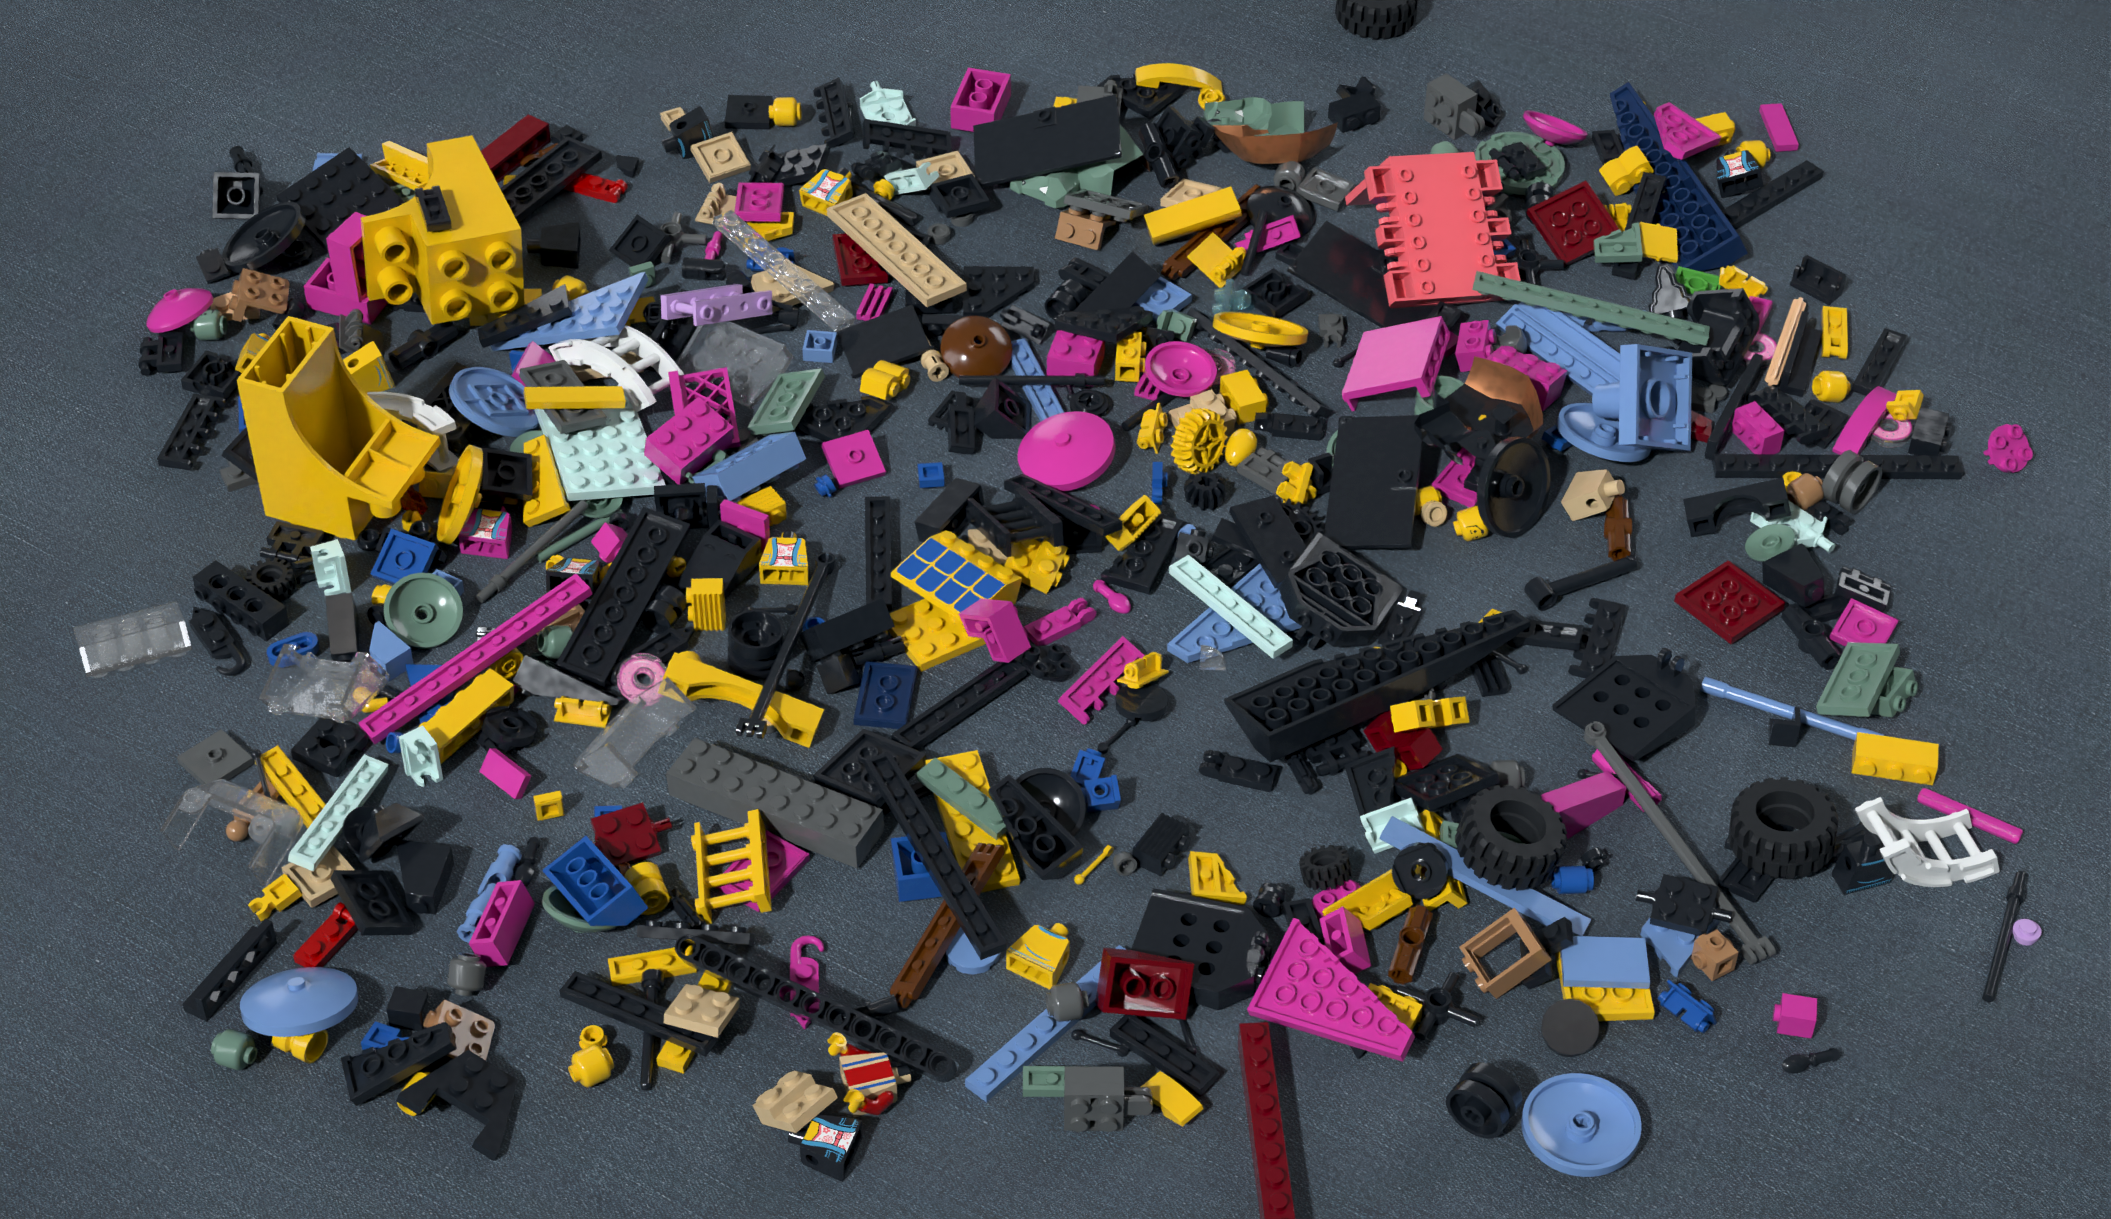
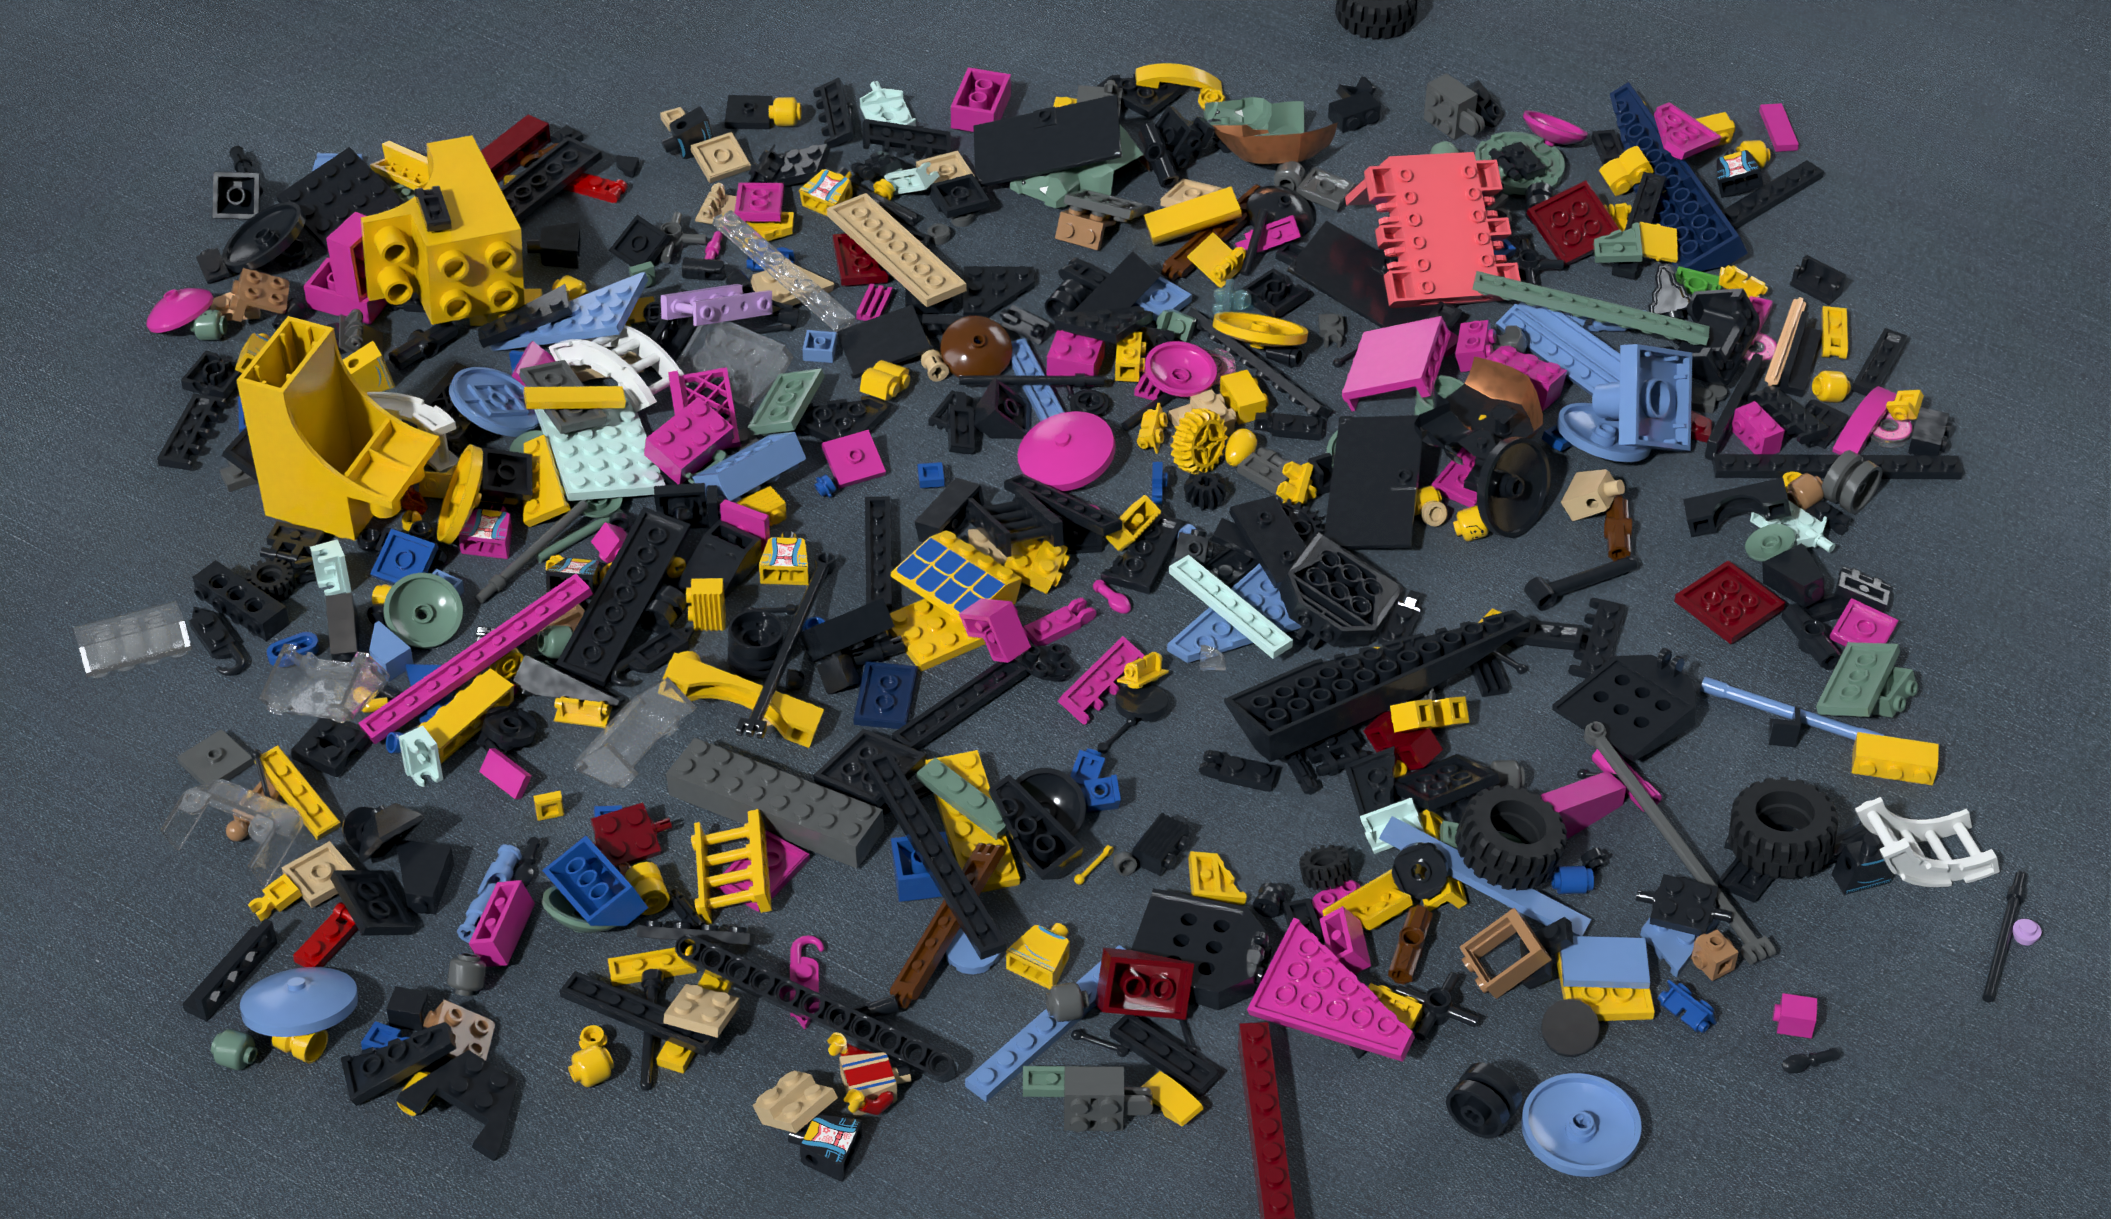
(169, 353): black plate -> none
(329, 823): light aqua plate -> none
(637, 664): clear tile -> none
(1978, 819): dark pink axle -> none
(2008, 448): dark pink plate -> none

